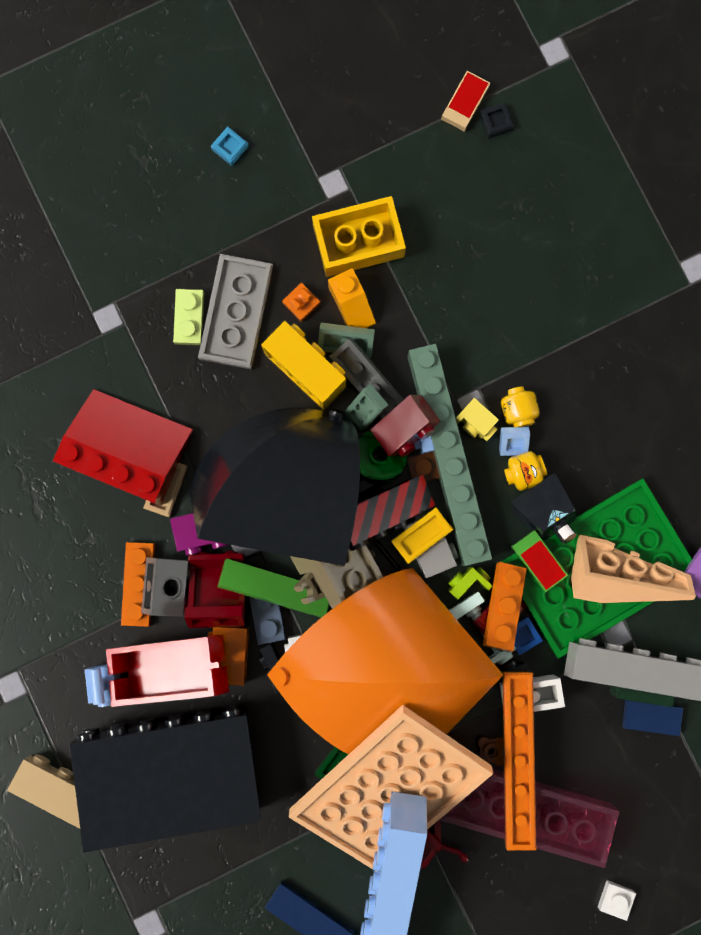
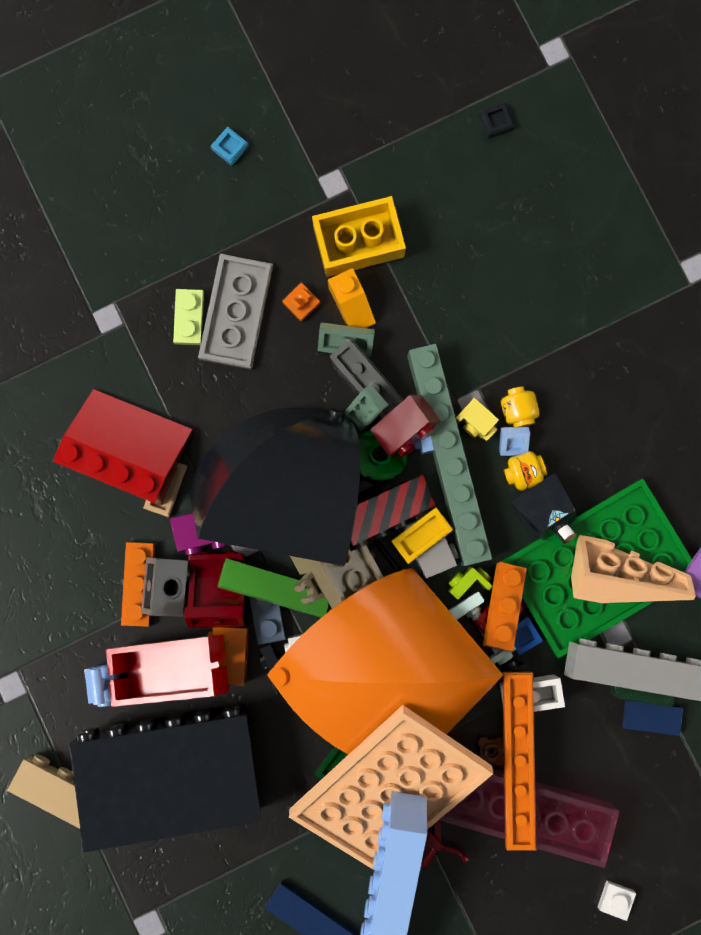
(305, 364): yellow brick -> none
(423, 465): reddish brown plate -> none
(465, 101): red tile -> none
(539, 561): red tile -> none

